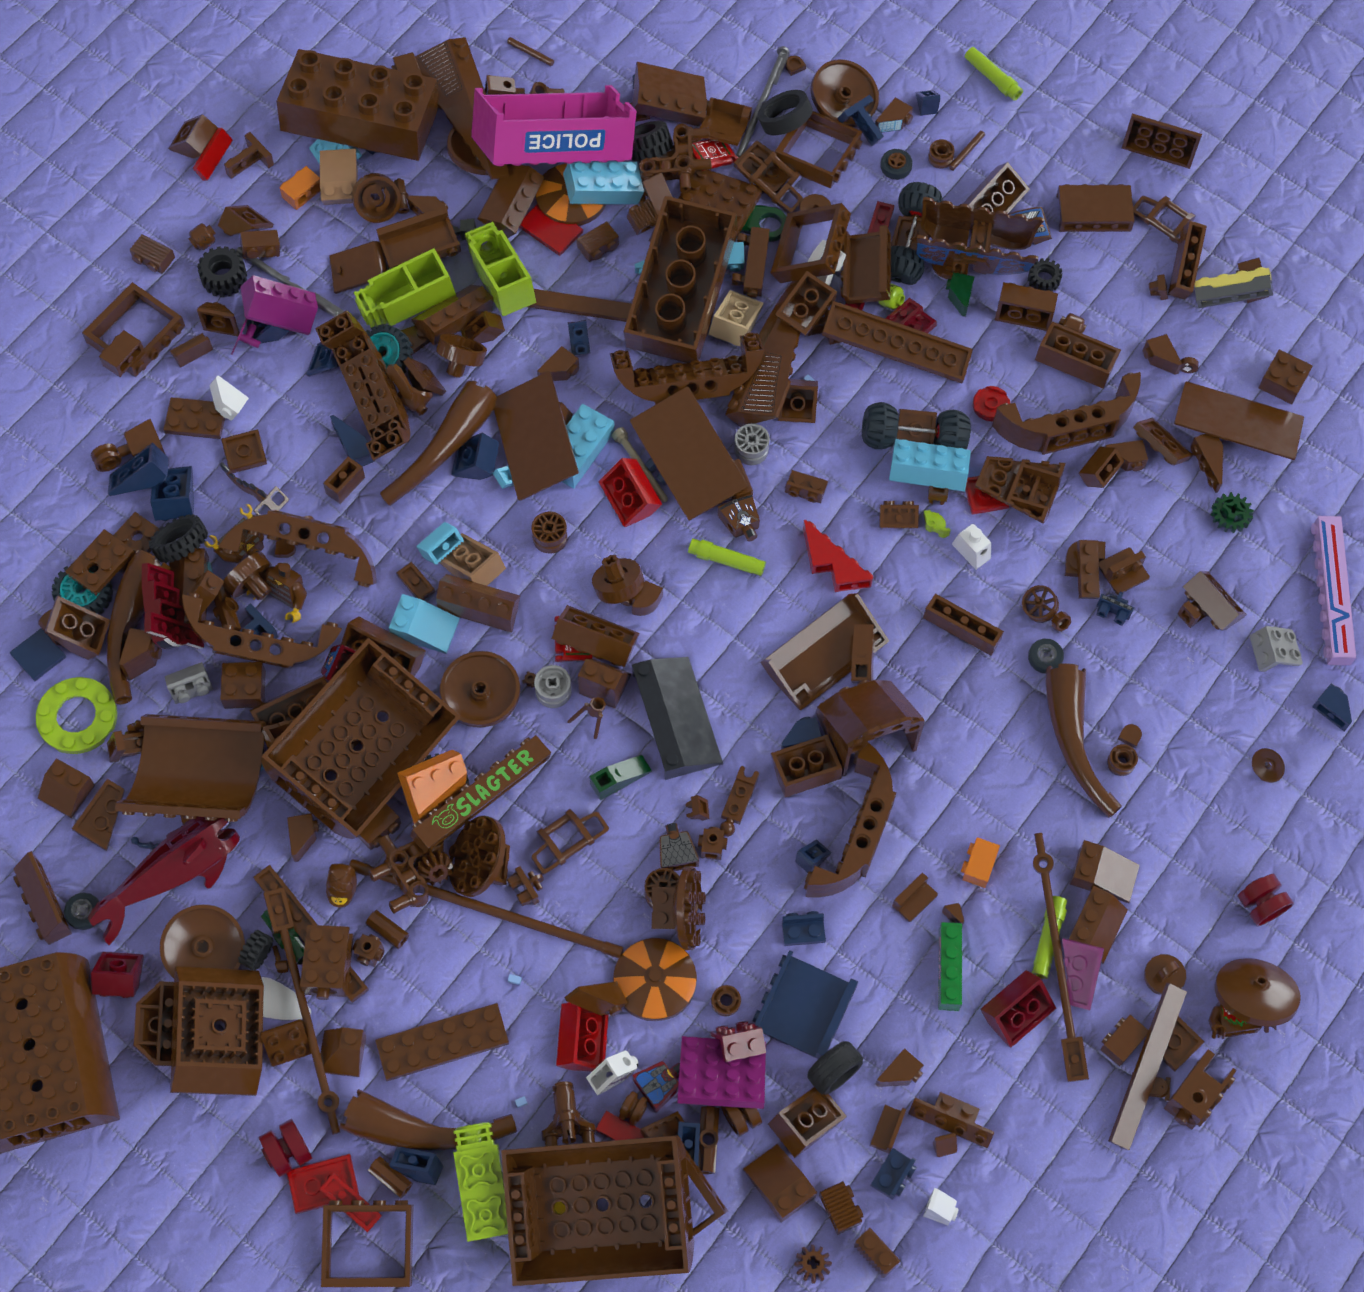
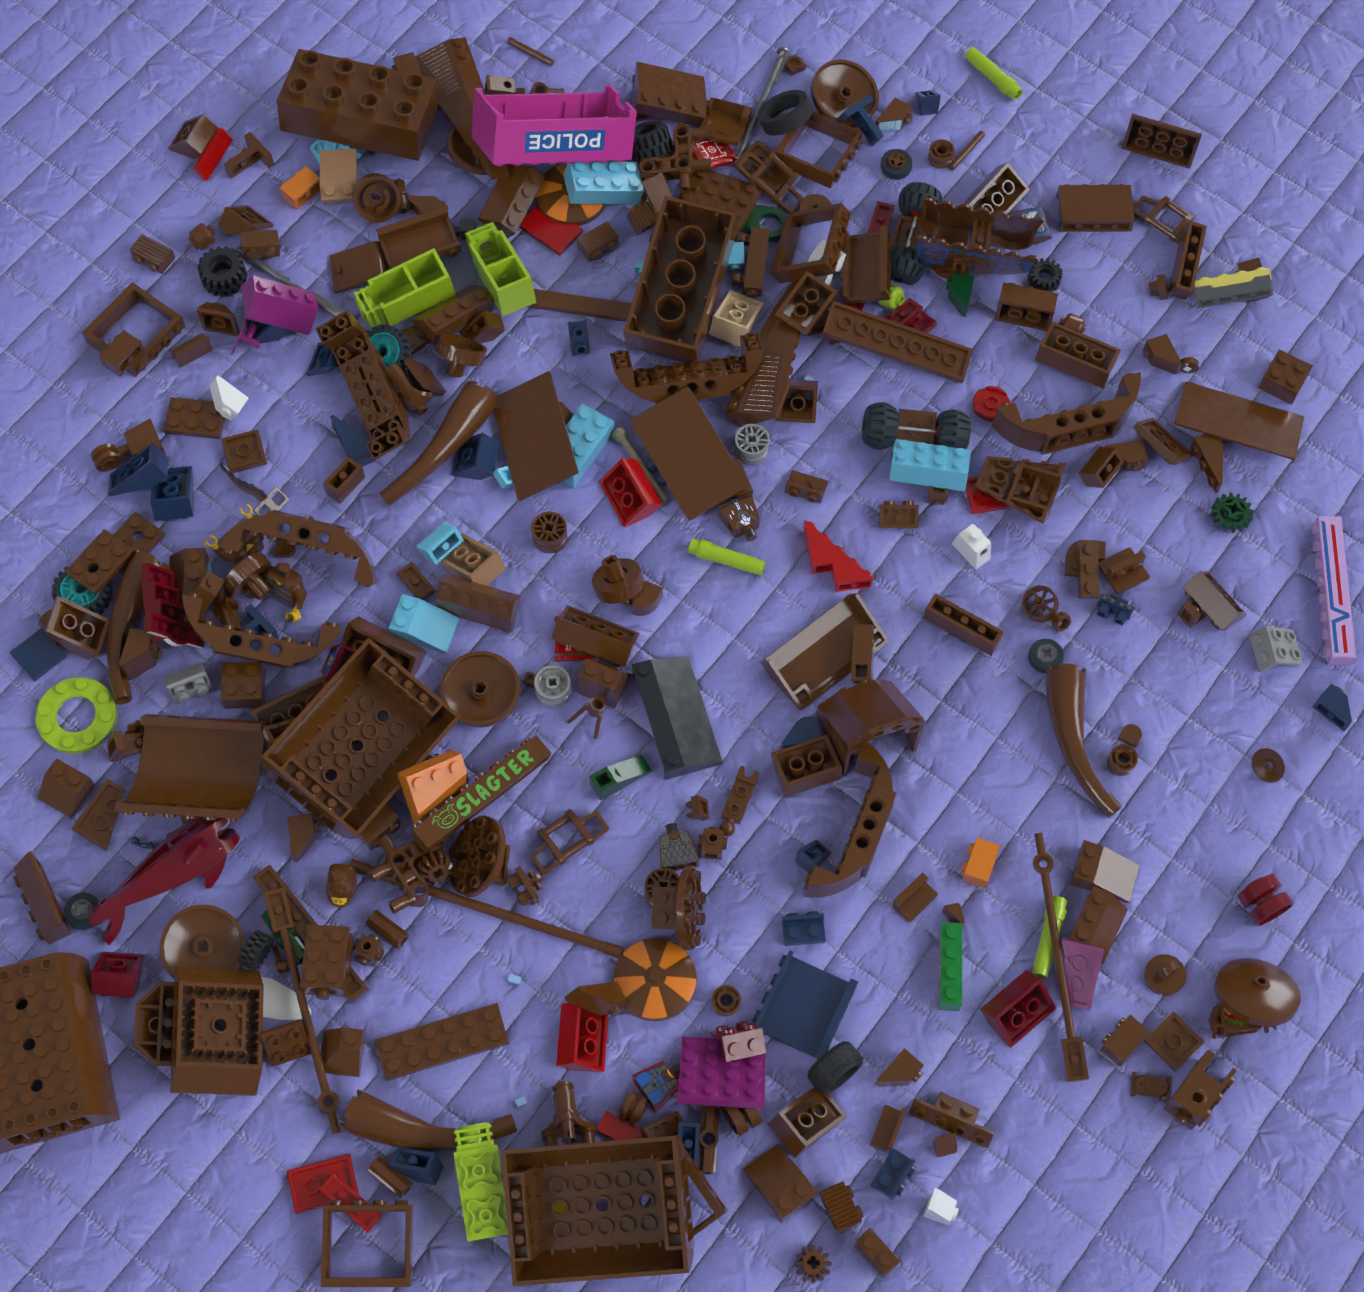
(190, 533): black tyre -> none
(280, 1150): dark red wheel -> none
(561, 365): reddish brown slope -> none
(621, 1066): white torso -> none
(936, 523): lime piece -> none
(1147, 1066): tile -> none

